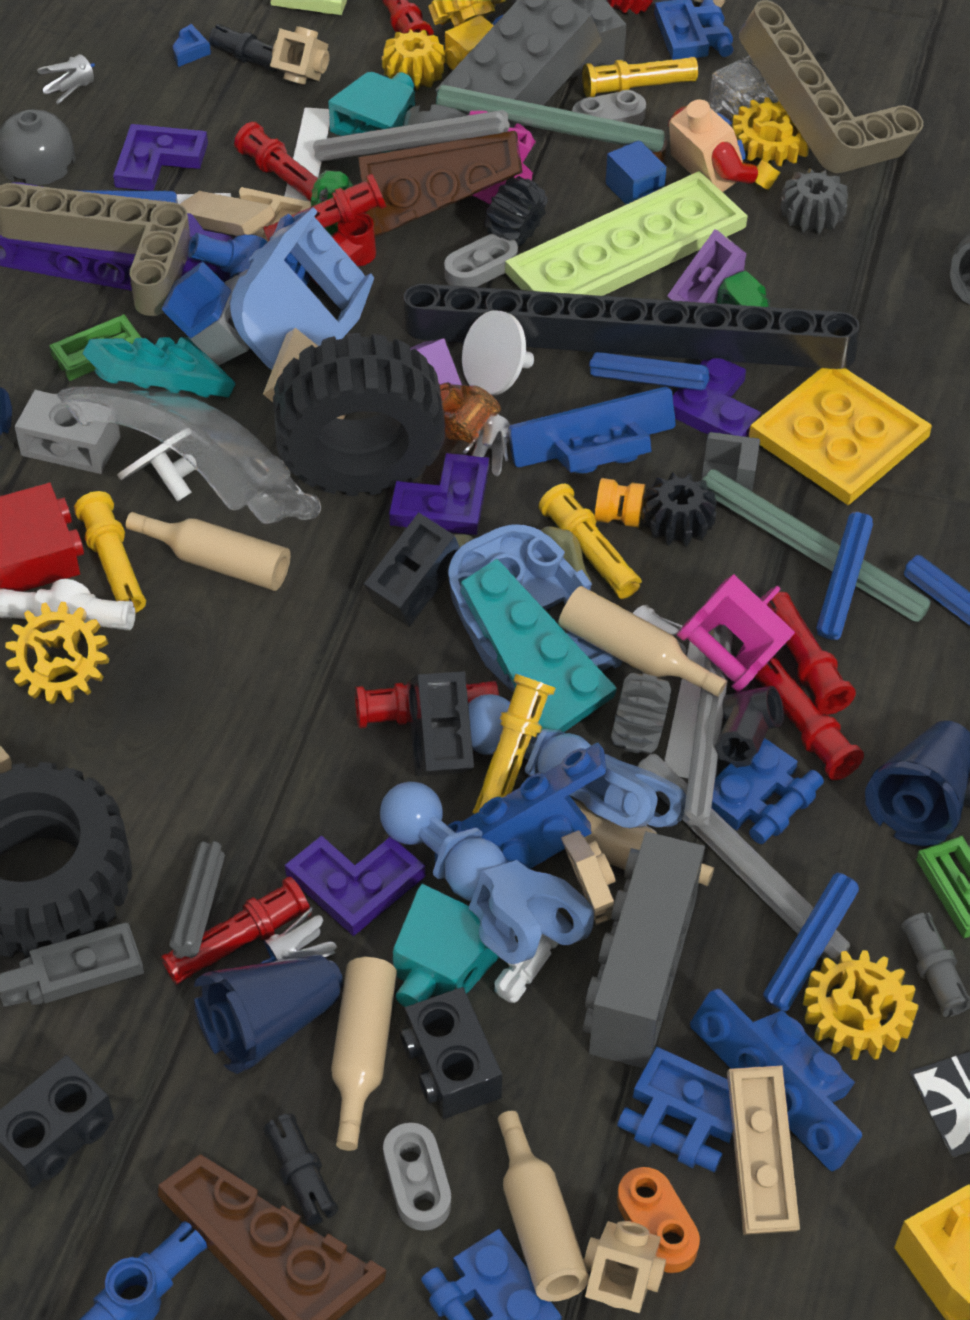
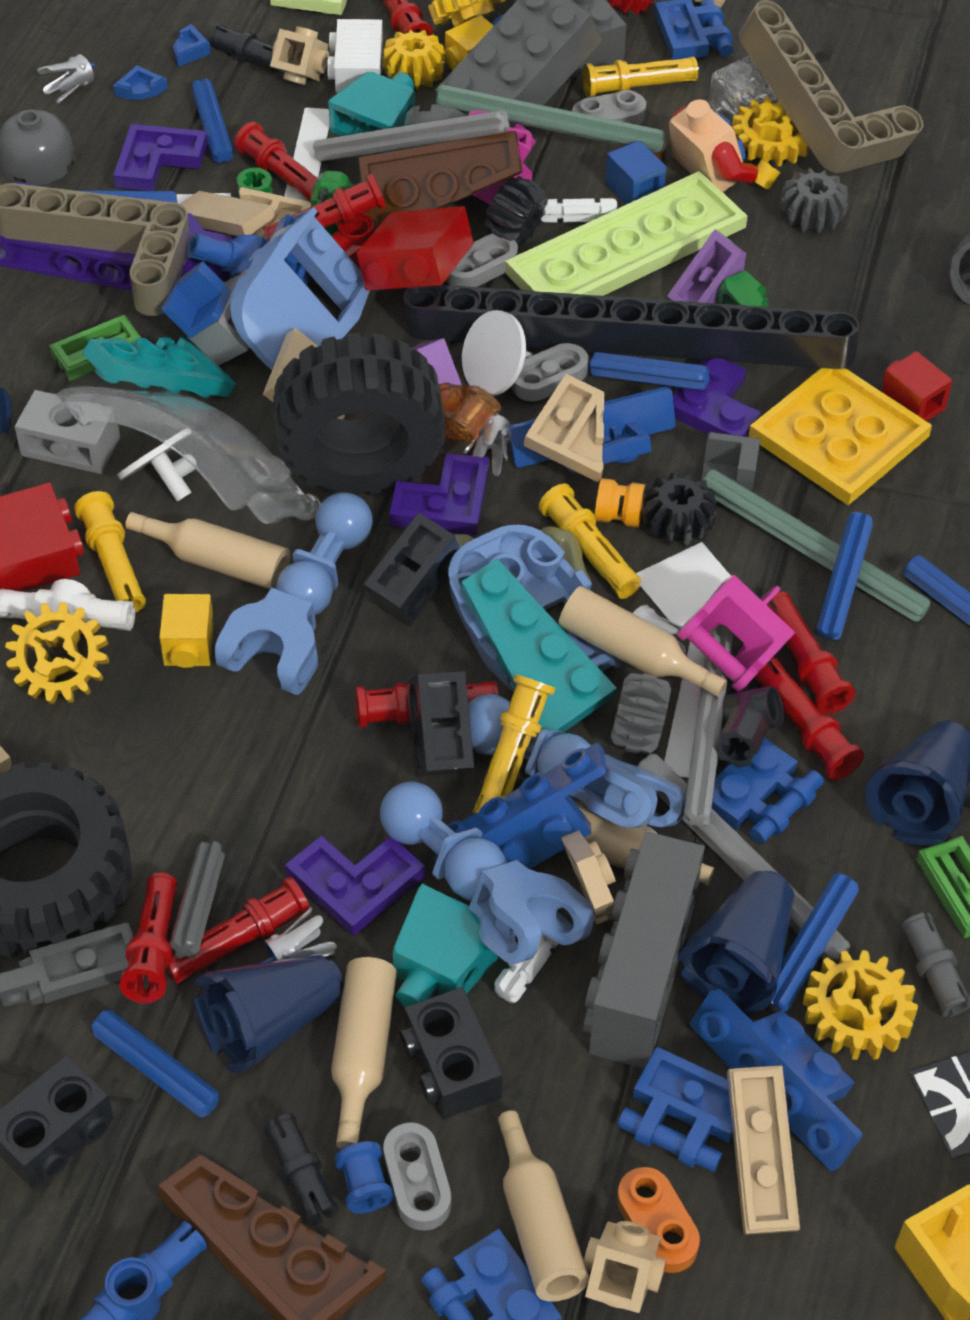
(140, 84): none -> blue tile
(149, 950): none -> red pin
(155, 1063): none -> blue axle
(187, 630): none -> yellow brick
(212, 120): none -> blue axle
(255, 179): none -> green bush
(286, 616): none -> medium blue piece
(356, 51): none -> white brick
(364, 1177): none -> blue bush
(415, 248): none -> red brick
(546, 370): none -> light grey plate
(571, 428): none -> tan wing
(577, 210): none -> white axle
(683, 582): none -> white sticker
(742, 943): none -> dark blue cone
(917, 385): none -> red brick

